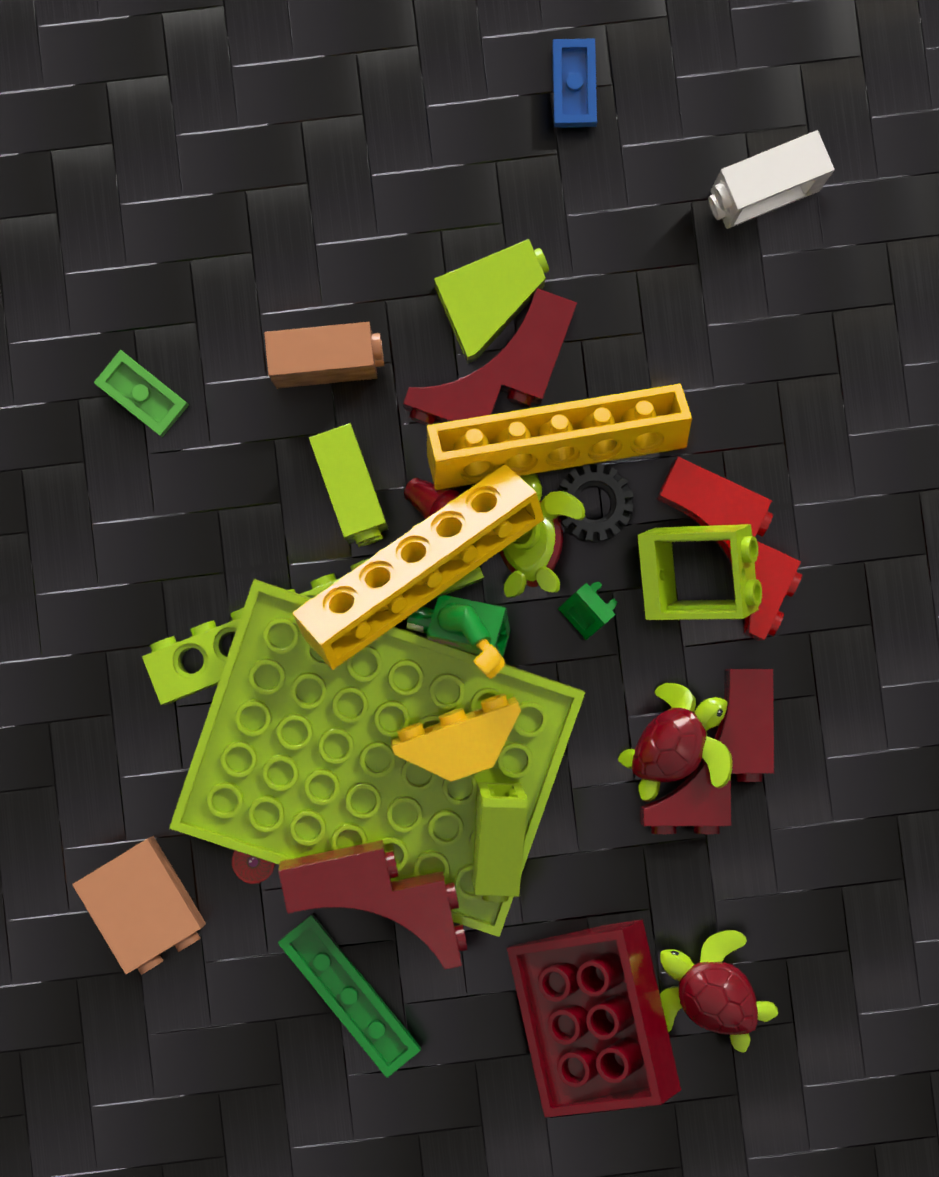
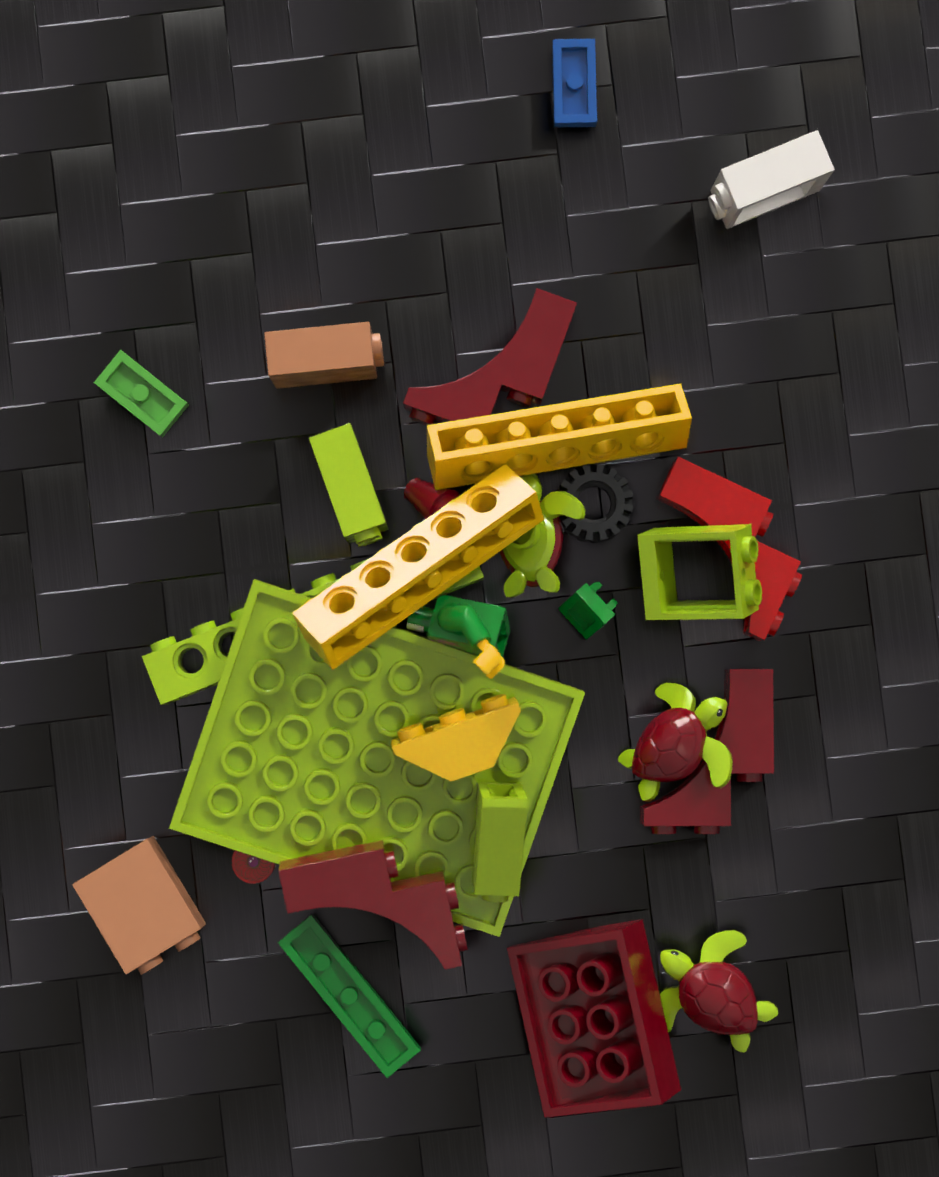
(490, 294): lime slope -> none

